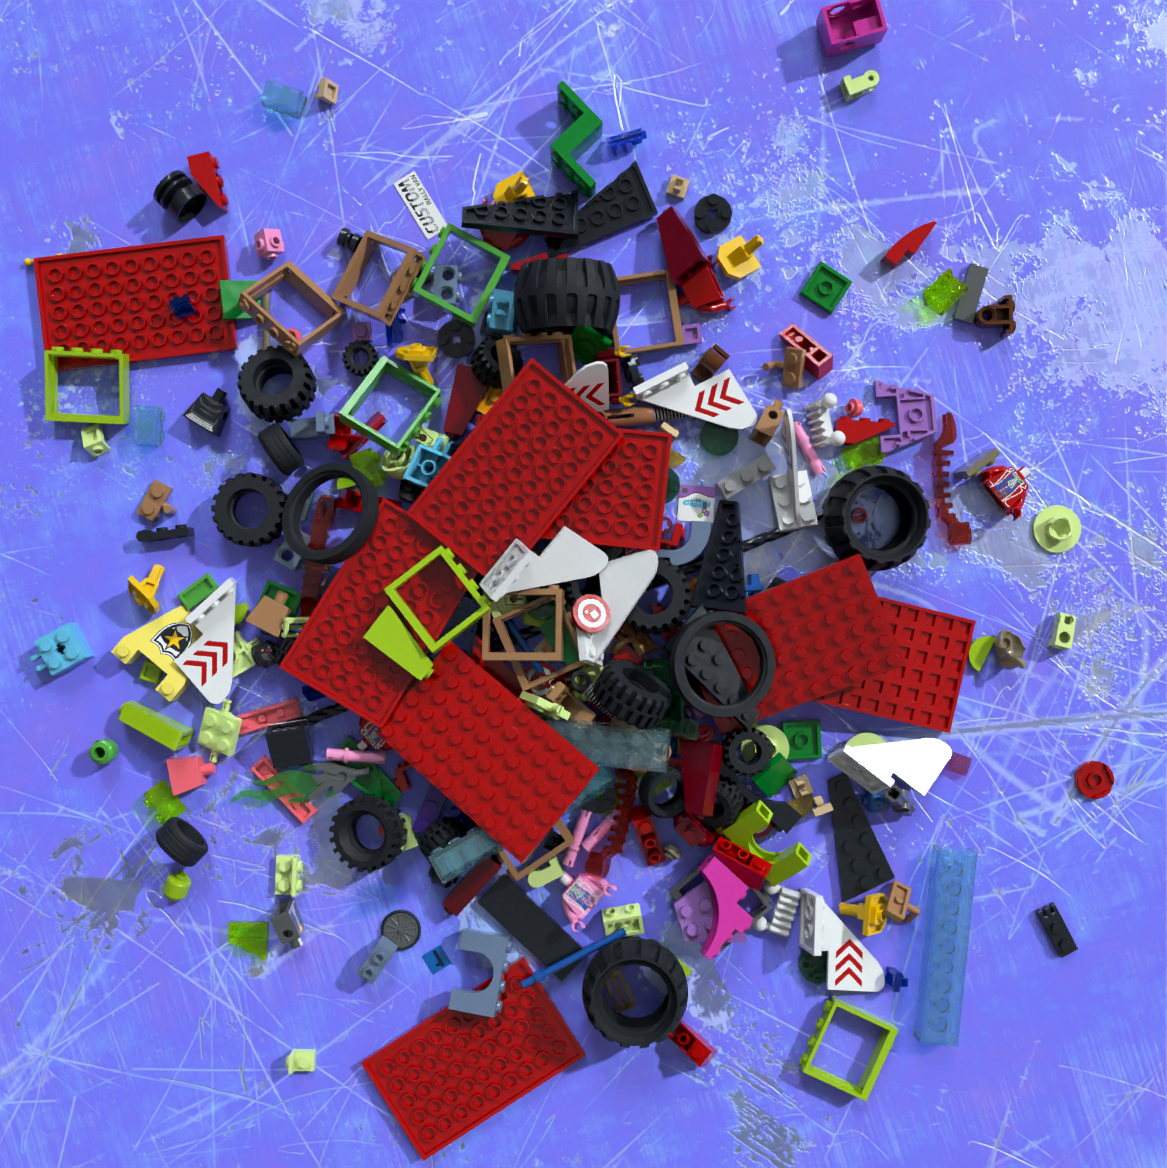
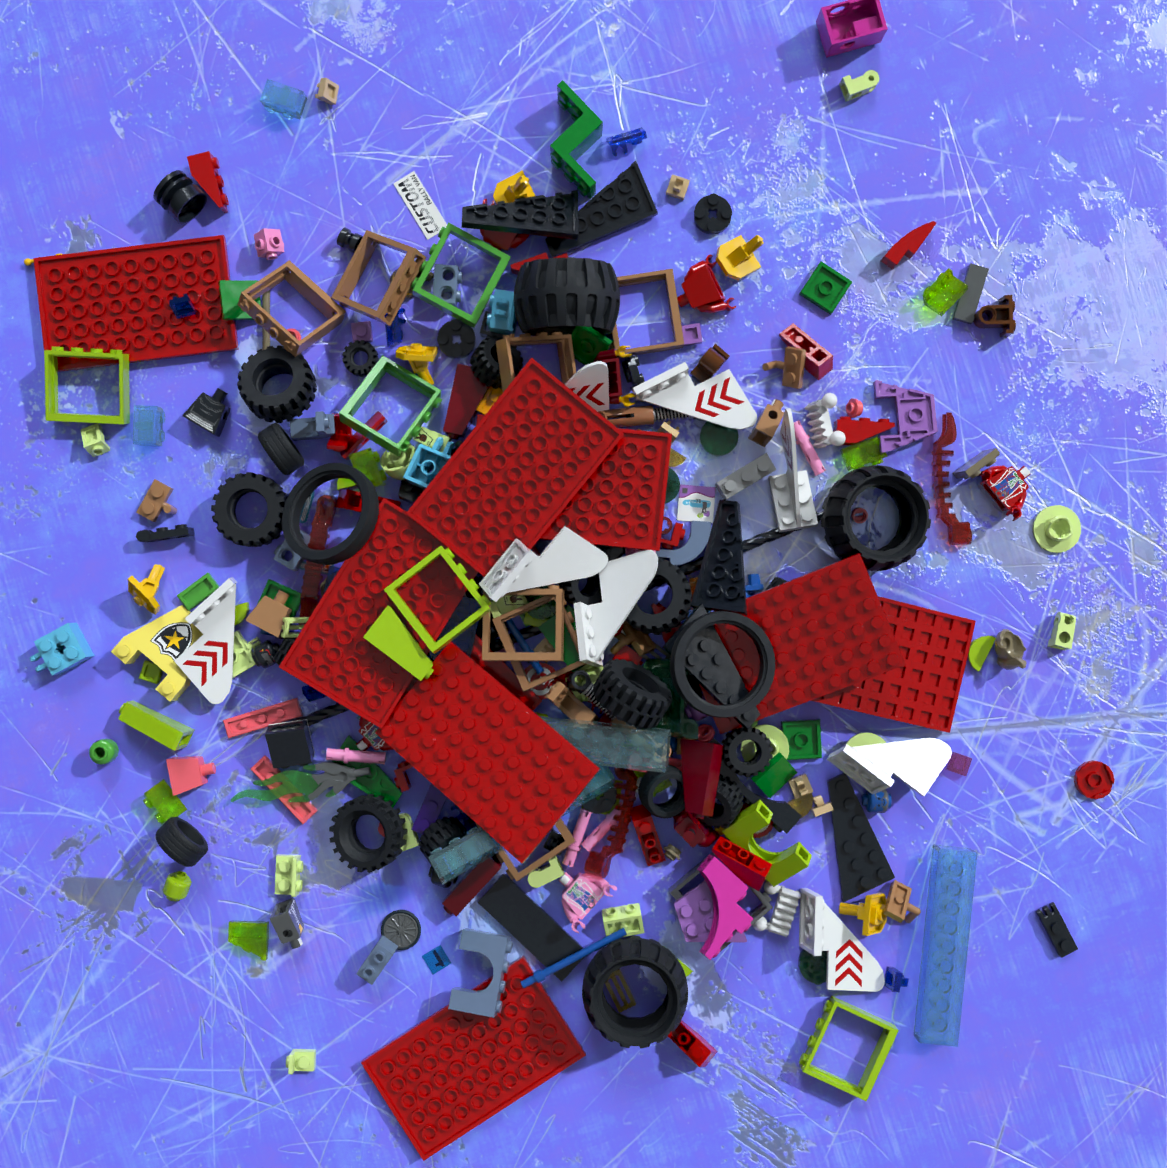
(219, 730): yellowish green plate -> none
(545, 707): yellowish green plate -> none
(590, 614): tile -> none
(681, 249): dark red slope -> none
(900, 800): dark grey piece -> none

